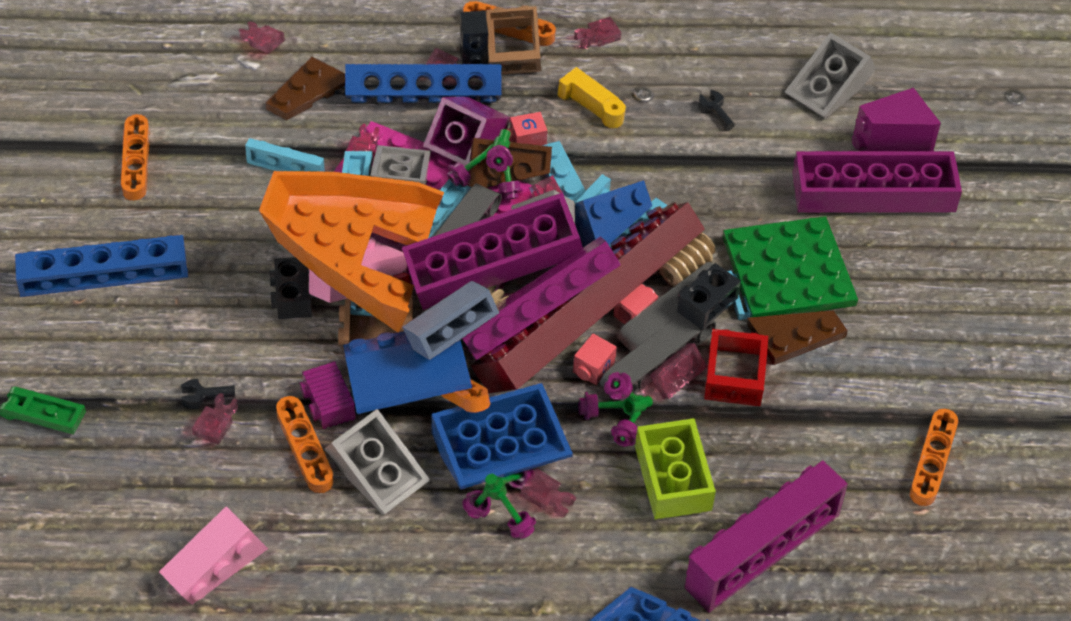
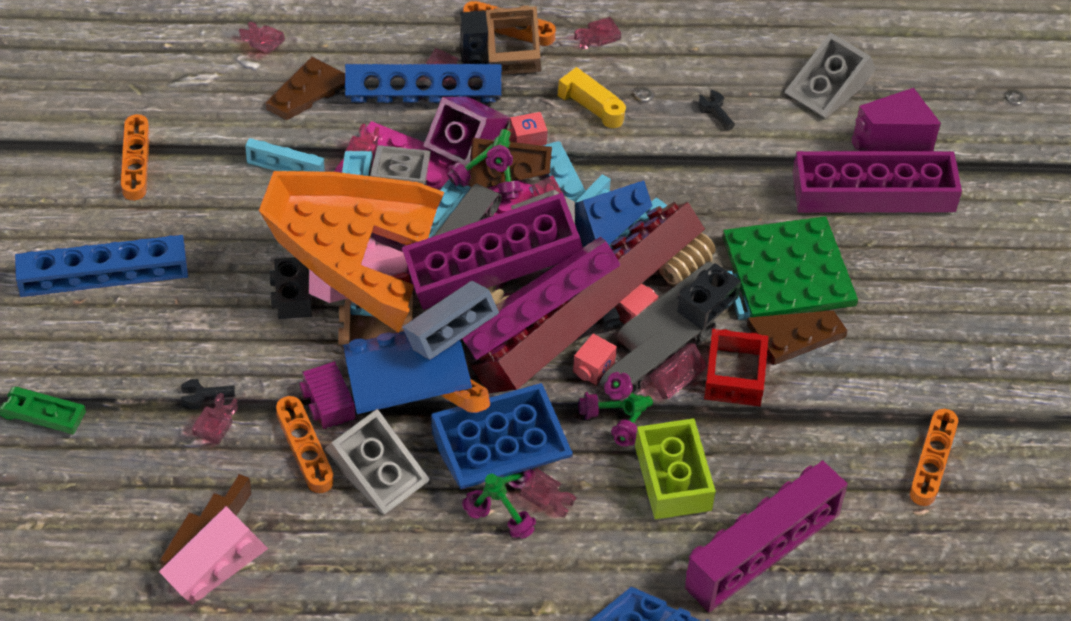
(193, 524): none -> reddish brown slope
(608, 322): none -> black bar

